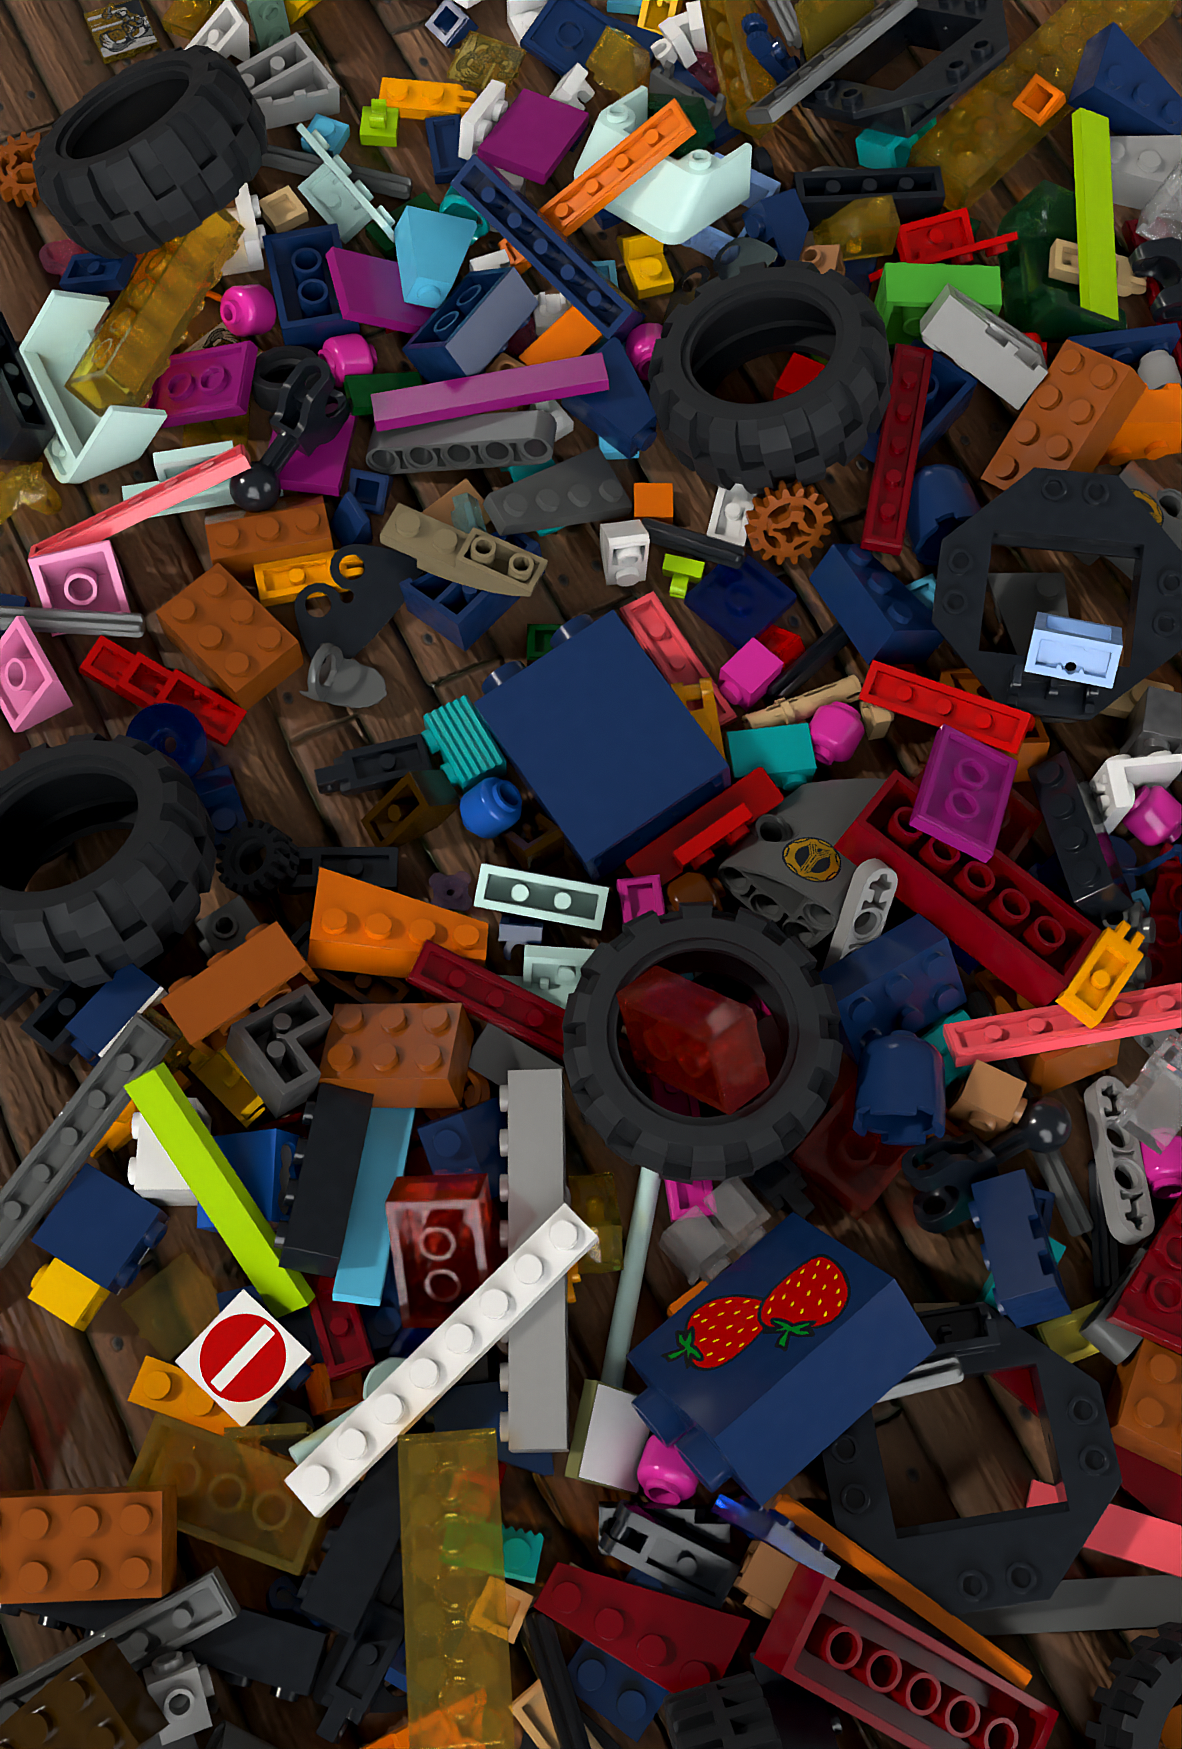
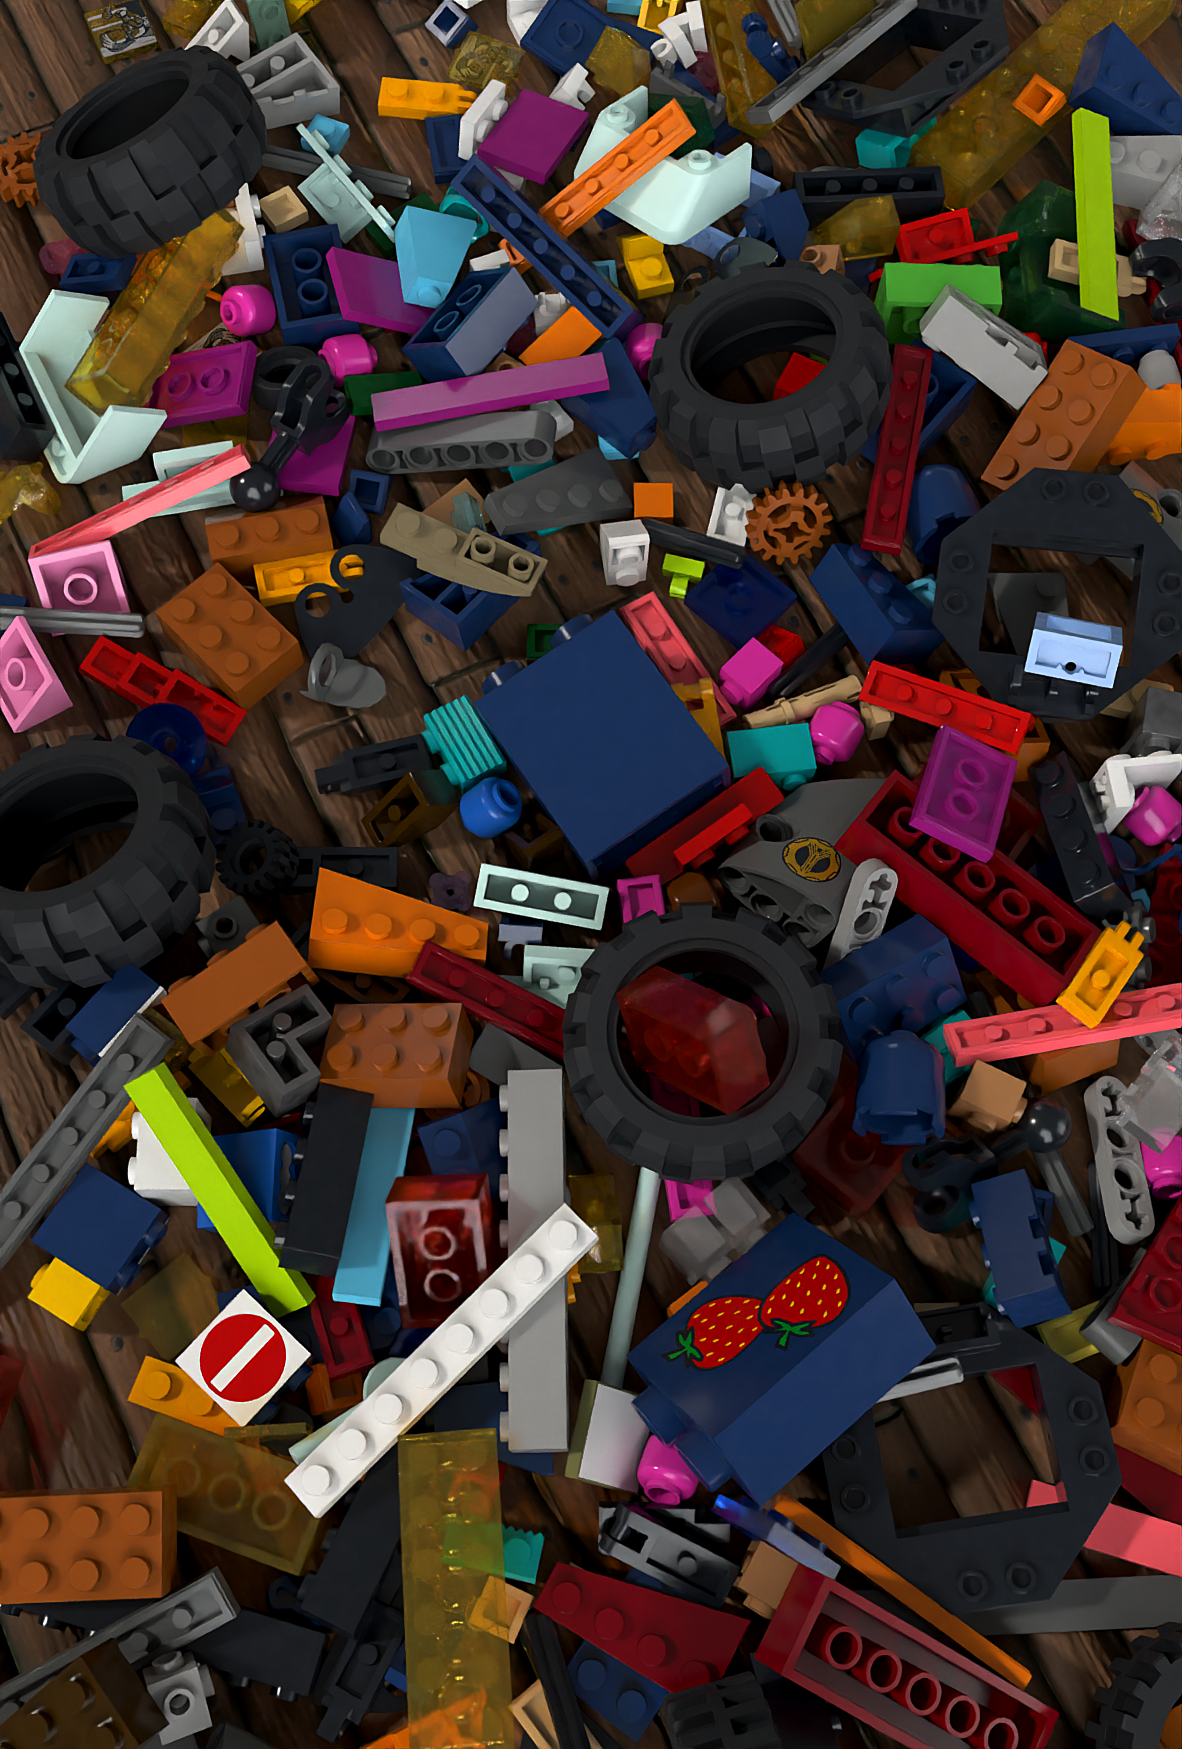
(379, 124): lime tile -> none

